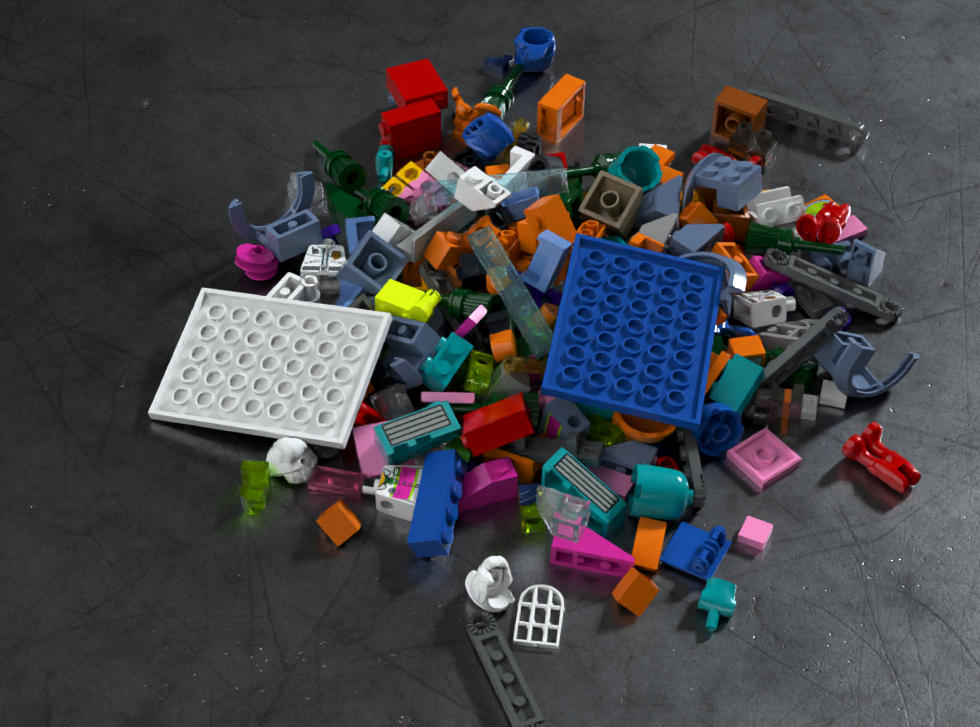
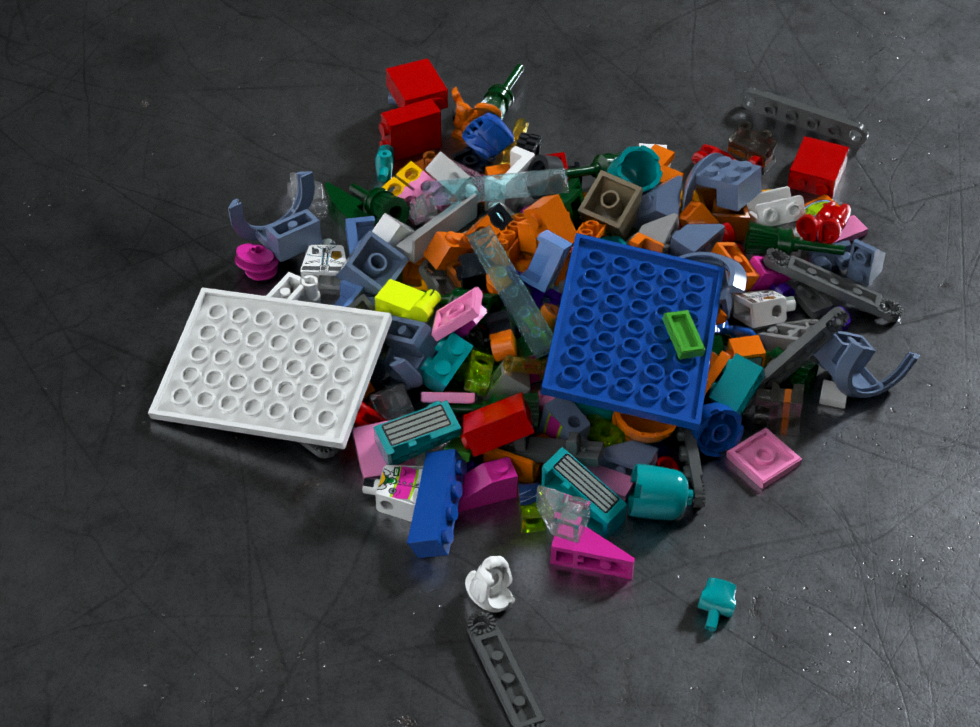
(256, 485): clear neon green leg -> none
(286, 460): white hair -> none
(331, 232): dark purple tile -> none
(336, 483): clear pink plate -> none
(339, 522): orange panel -> none
(342, 168): dark green piece -> none
(457, 313): none -> bright pink tile
(479, 191): white slope -> none
(499, 64): dark blue tile -> none
(520, 201): medium blue piece -> none
(534, 49): blue piece -> none
(547, 625): white window -> none
(561, 109): orange window -> none
(635, 591): orange panel -> none
(648, 543): orange slope -> none
(683, 334): none -> bright green tile
(696, 550): blue hinge -> none
(732, 108): dark orange brick -> none
(755, 533): bright pink tile -> none
(809, 407): white tile -> none
(818, 167): none -> red brick
(888, 465): red piece -> none

